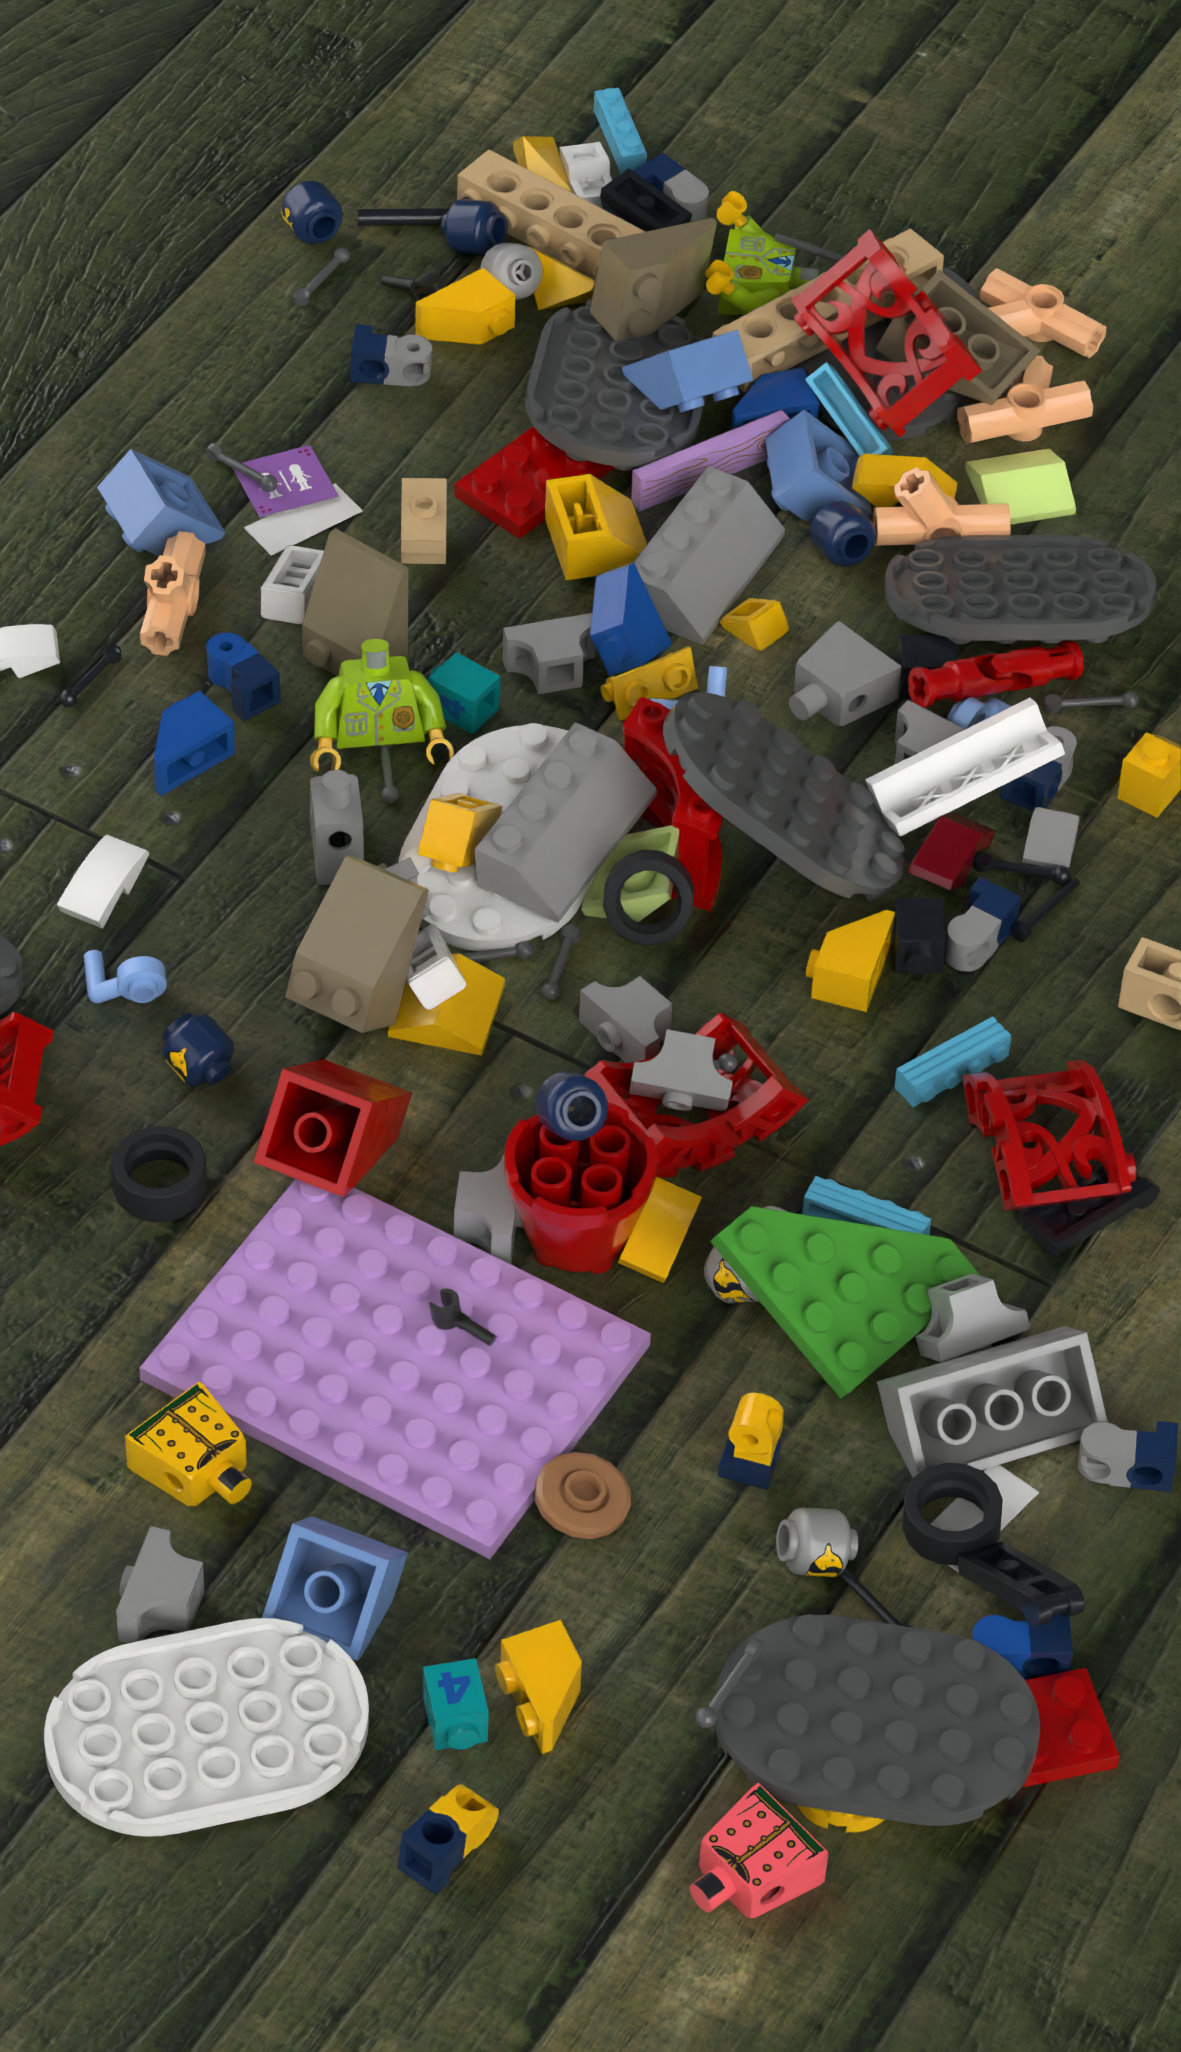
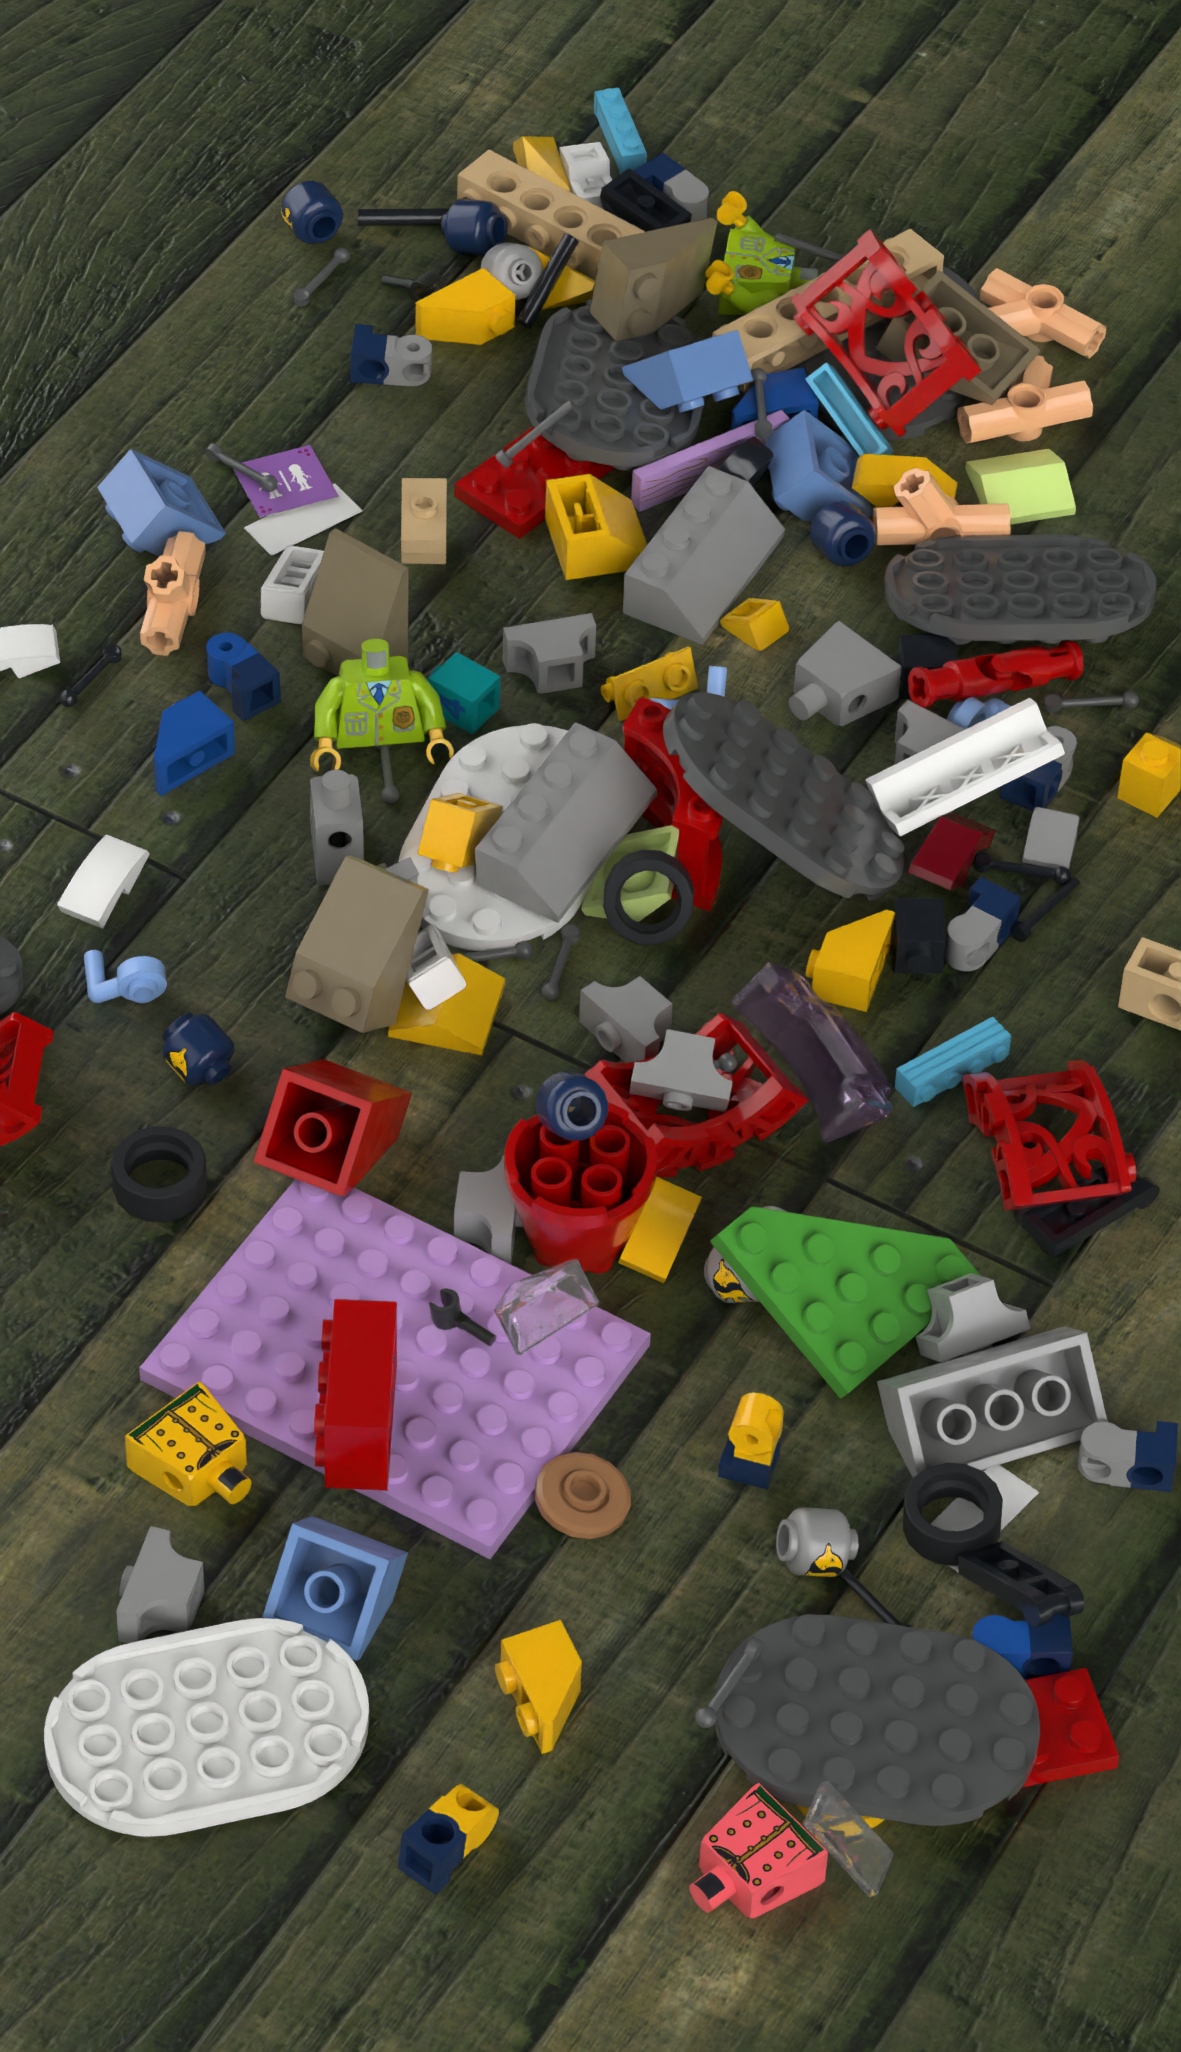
(357, 1394): none -> red brick
(455, 1704): teal brick -> none
(505, 457): none -> dark grey piece
(544, 1304): none -> clear slope
(547, 281): none -> black piece
(625, 621): blue slope -> none
(748, 461): none -> black hat
(763, 428): none -> dark grey hinge
(819, 1048): none -> clear purple windscreen
(836, 1202): medium azure piece -> none
(848, 1838): none -> clear slope

